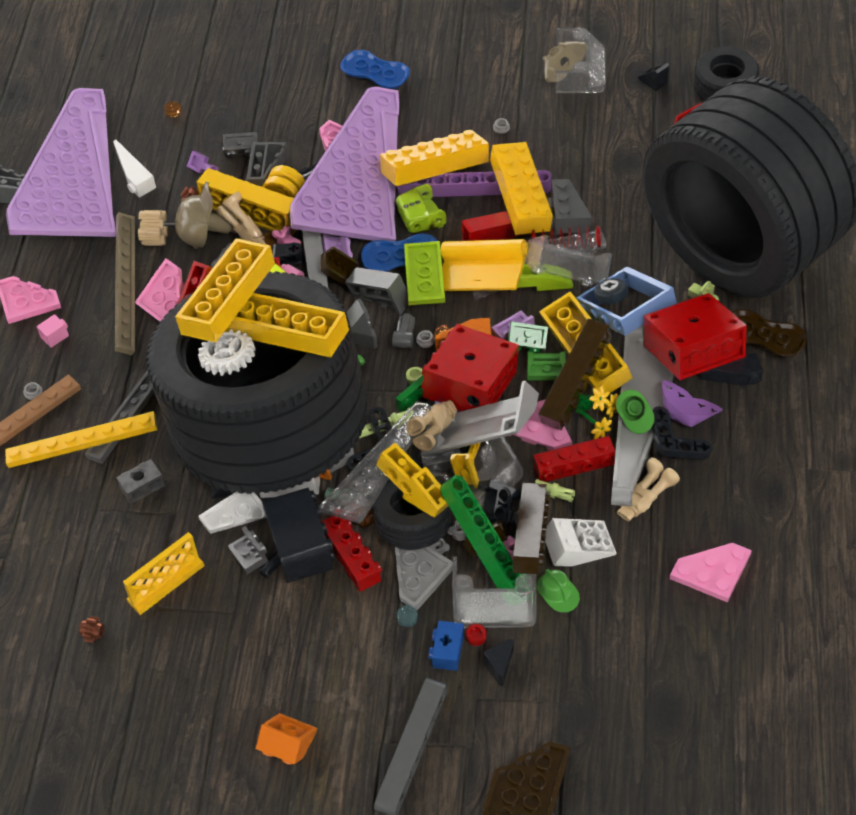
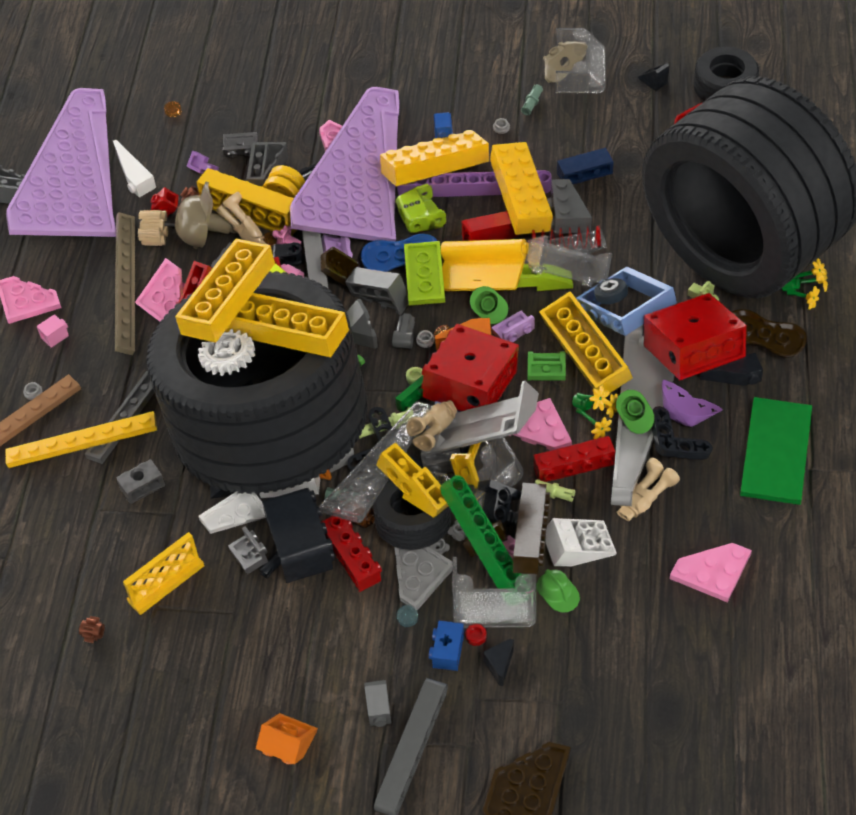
(165, 201): none -> red brick
(368, 66): blue plate -> none
(377, 703): none -> slope
(442, 125): none -> blue brick
(489, 304): none -> bright green piece
(528, 336): bracket -> none
(532, 99): none -> sand green pin
(574, 374): dark brown brick -> none
(585, 166): none -> dark blue brick
(776, 451): none -> green tile
(821, 277): none -> plant

